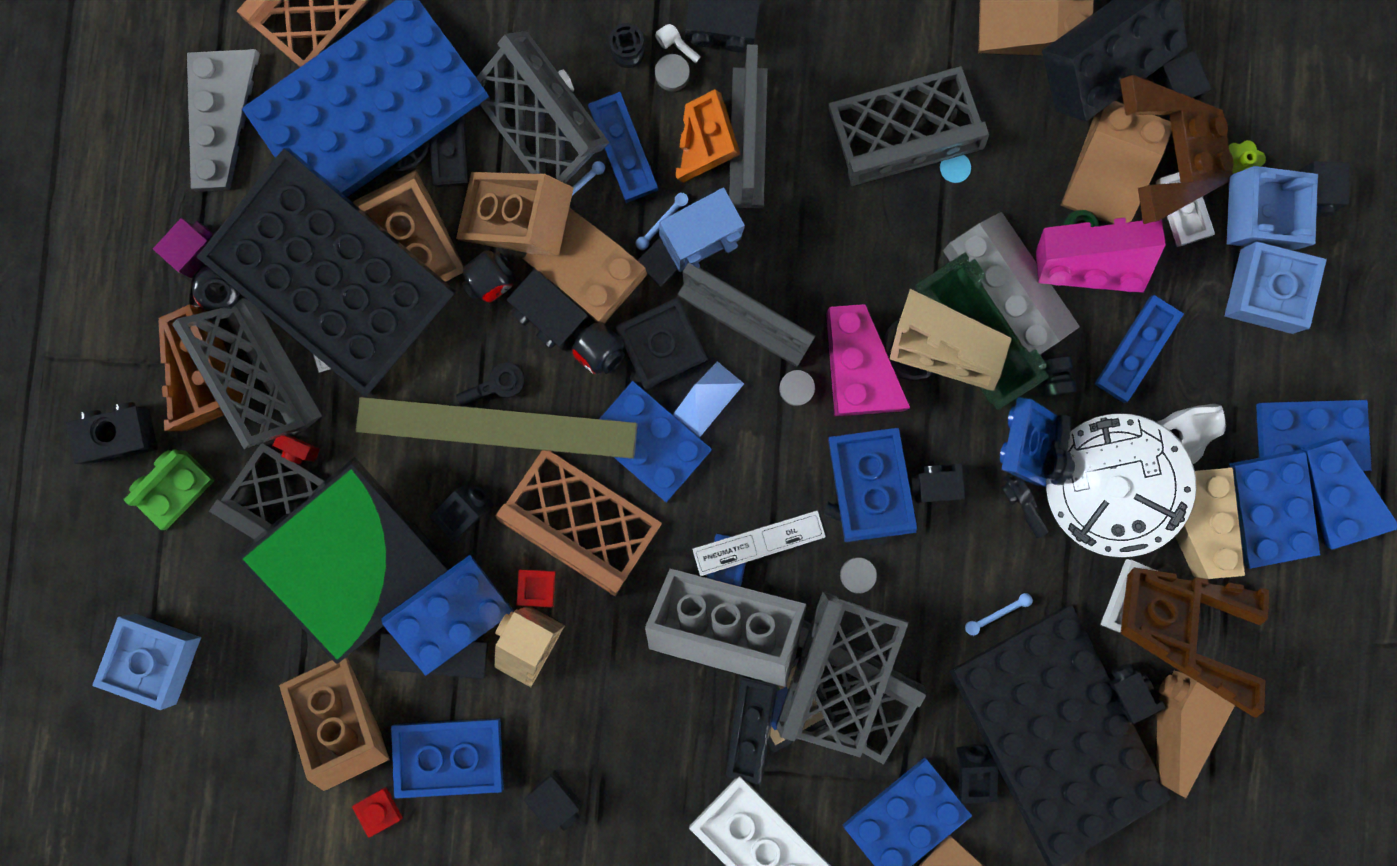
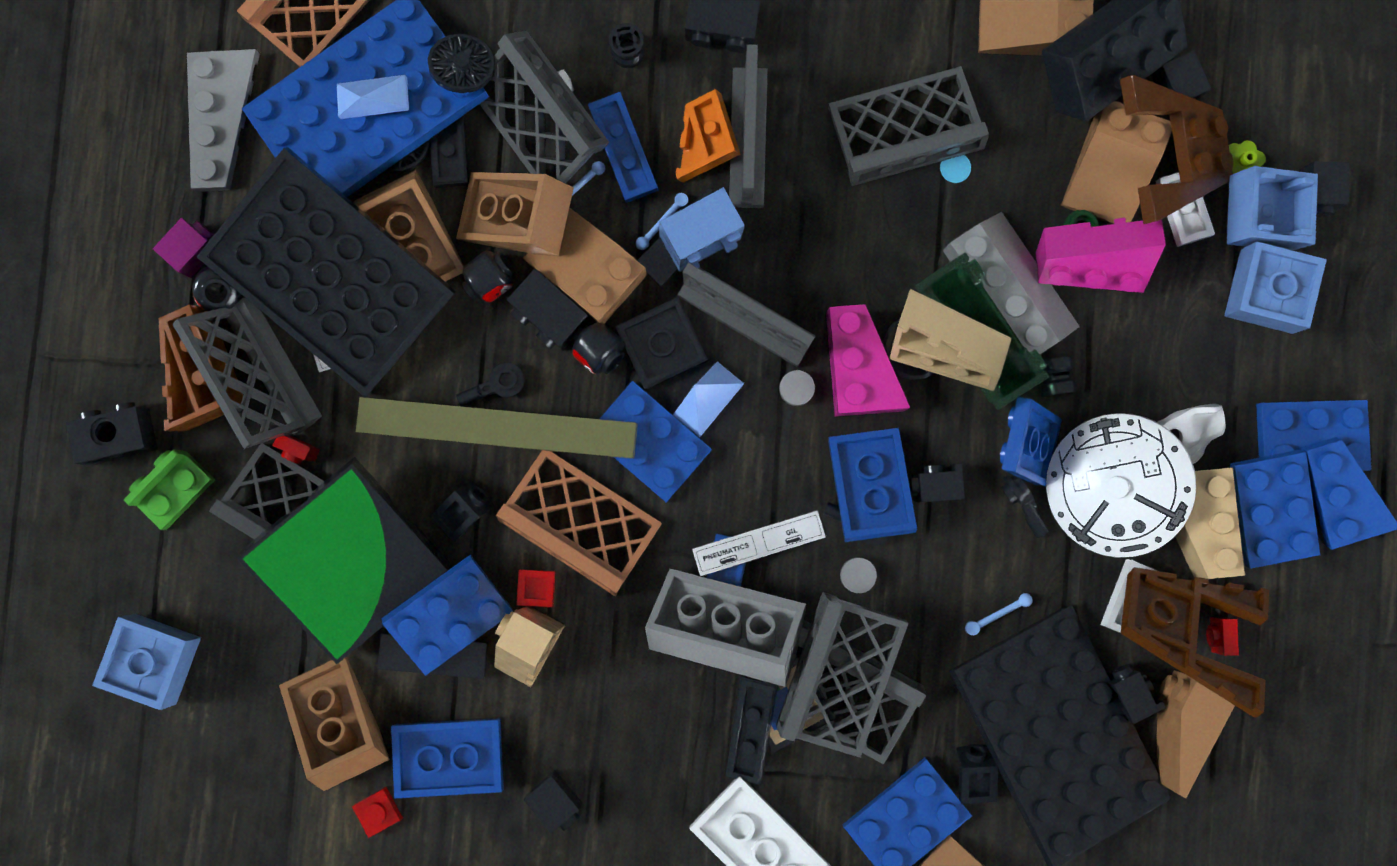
(372, 97): none -> light blue slope
(461, 63): none -> black wheel
(669, 35): white hand -> none
(672, 72): light grey tile -> none
(1059, 463): black plate -> none
(1139, 349): blue plate -> none
(1223, 636): none -> red plate

